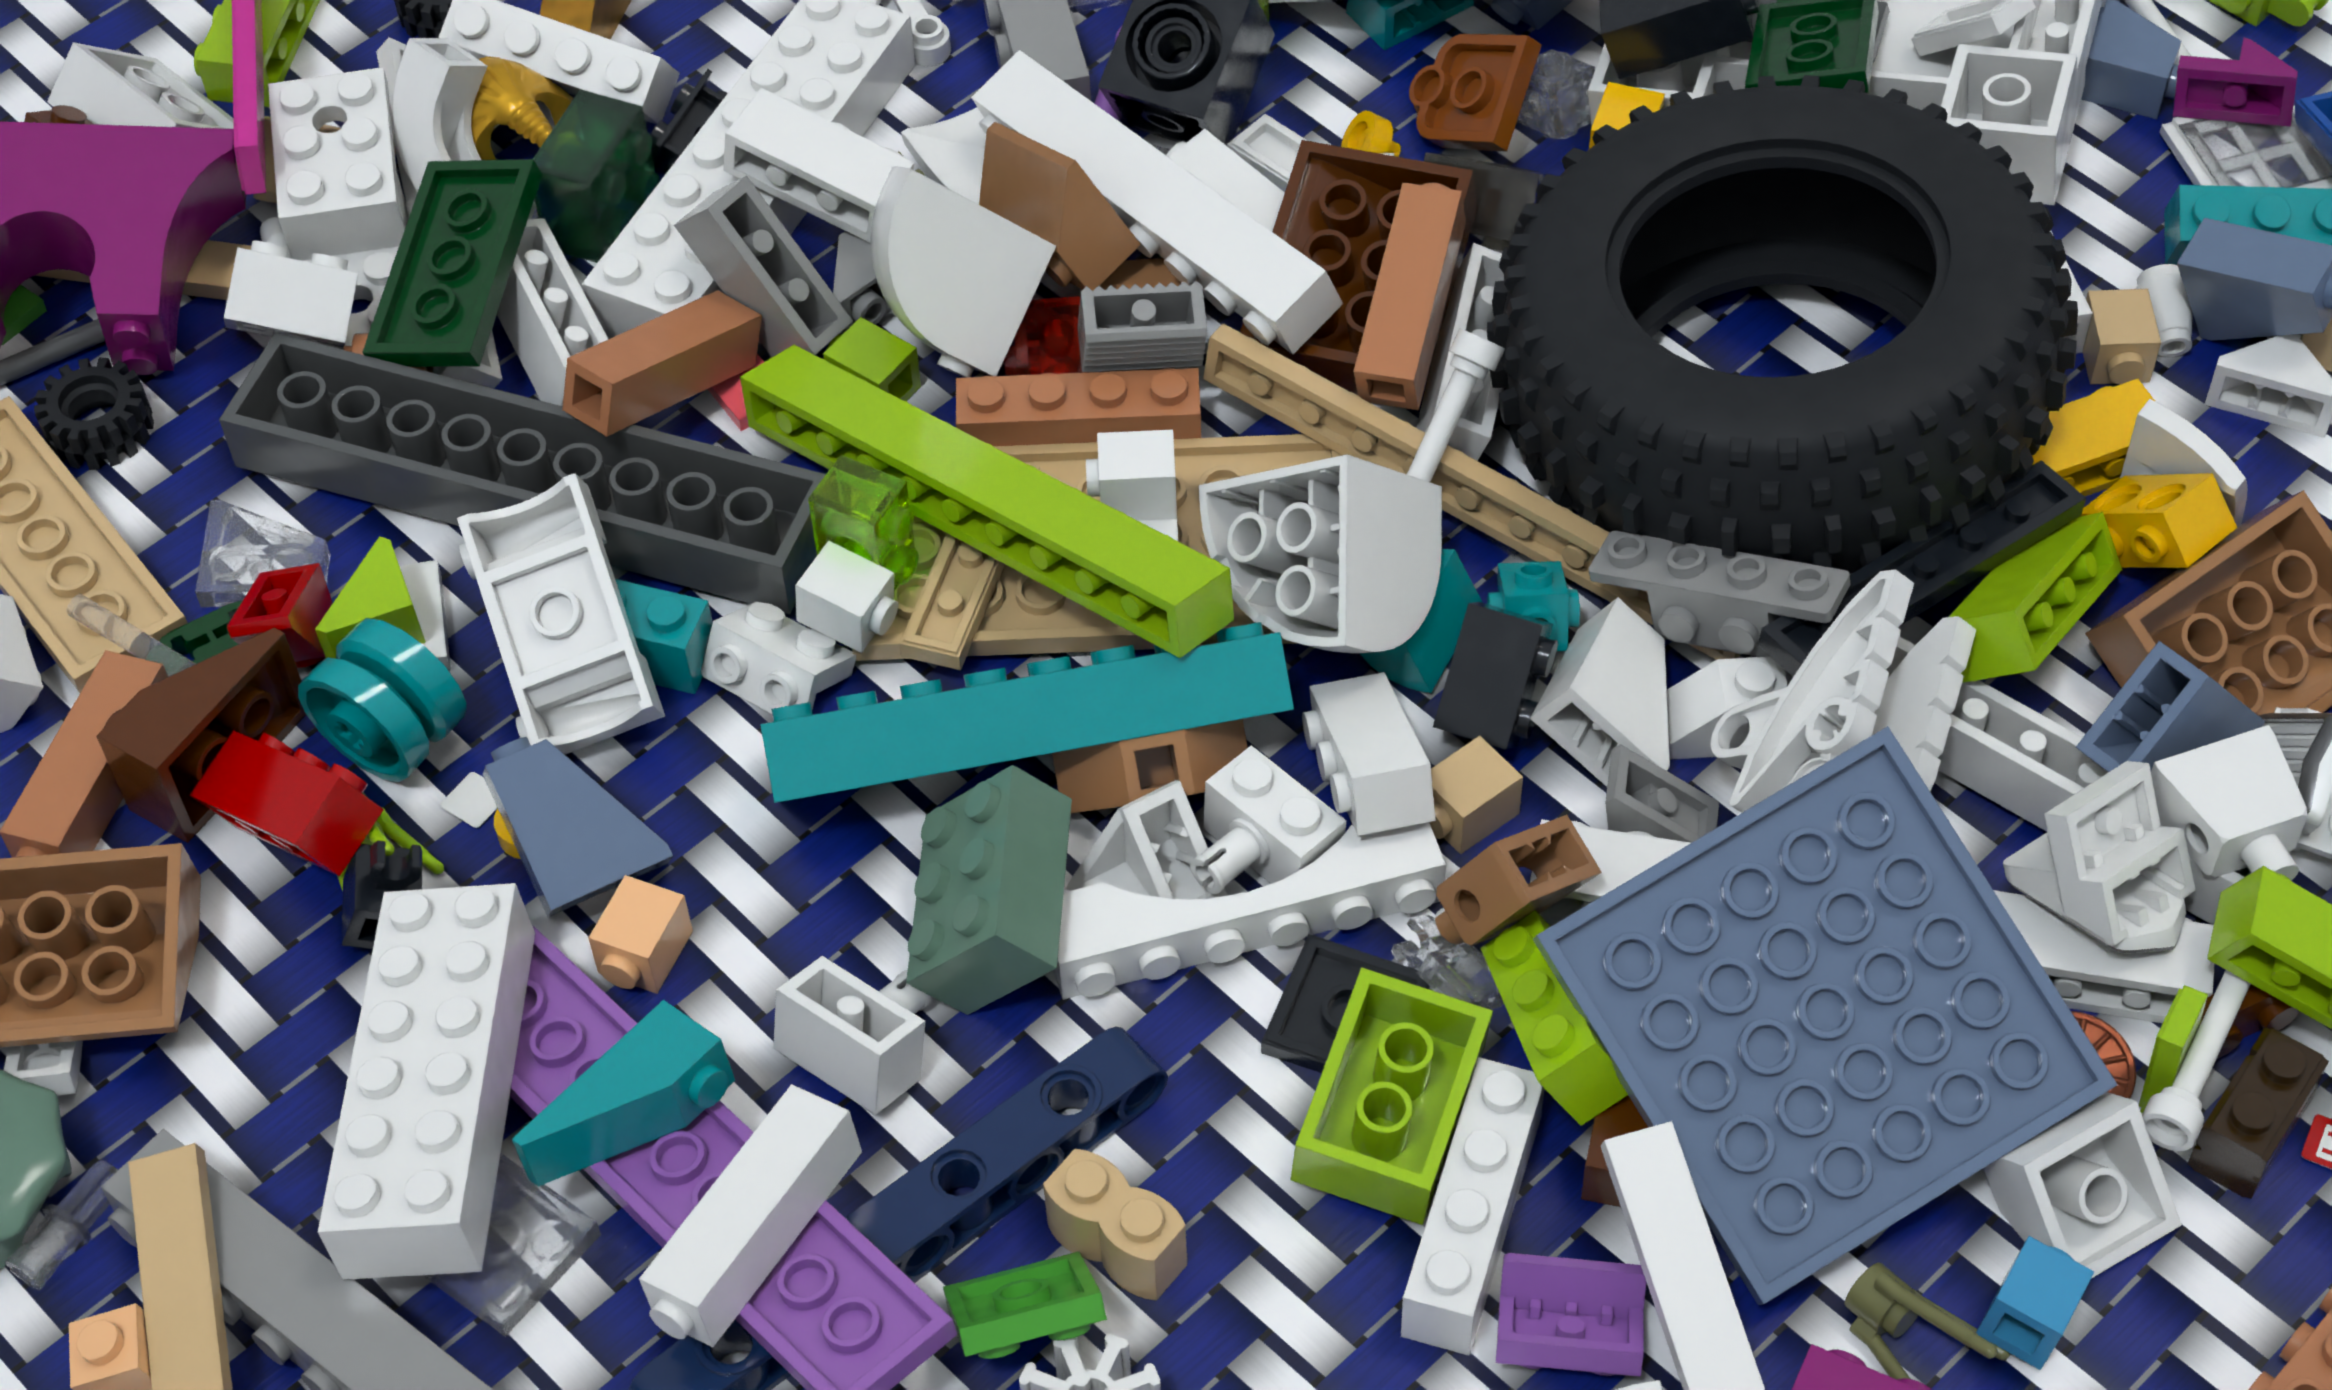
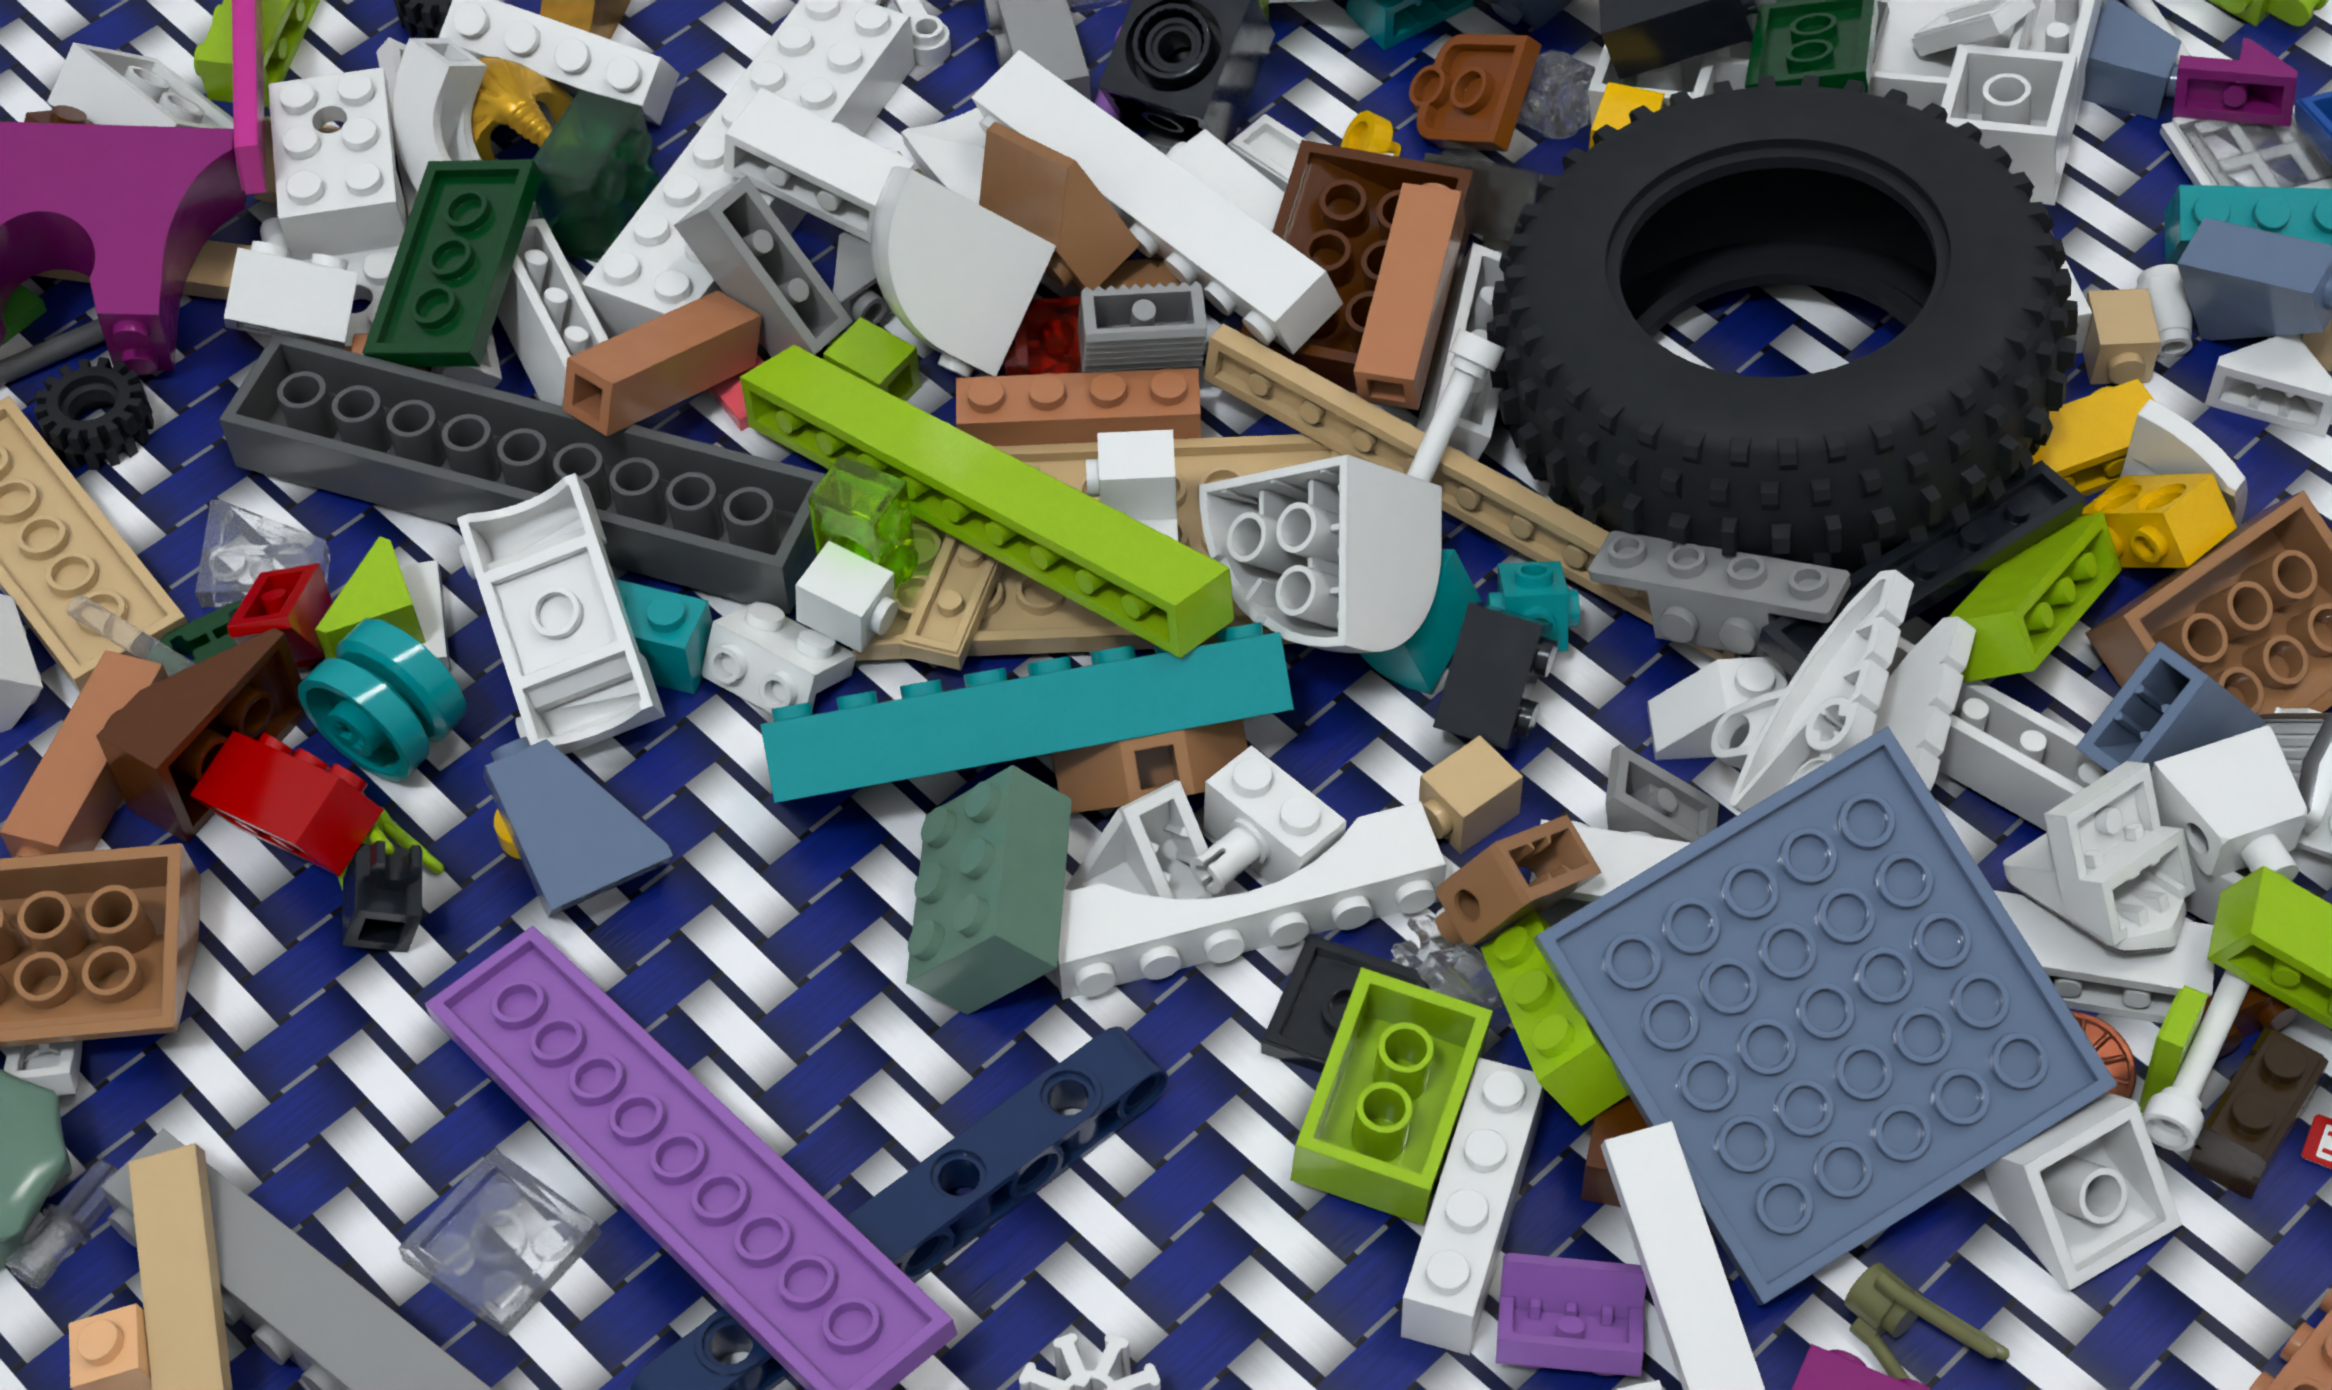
(429, 1084): white brick -> none
(470, 801): white sticker -> none
(631, 1095): teal slope -> none
(640, 935): light nougat brick -> none
(691, 111): black hinge -> none
(750, 1216): white brick -> none
(851, 1033): white brick -> none
(1024, 1304): bright green plate -> none
(1122, 1226): tan brick -> none
(1369, 754): white brick -> none
(1609, 692): white slope -> none
(2035, 1302): dark azure brick -> none

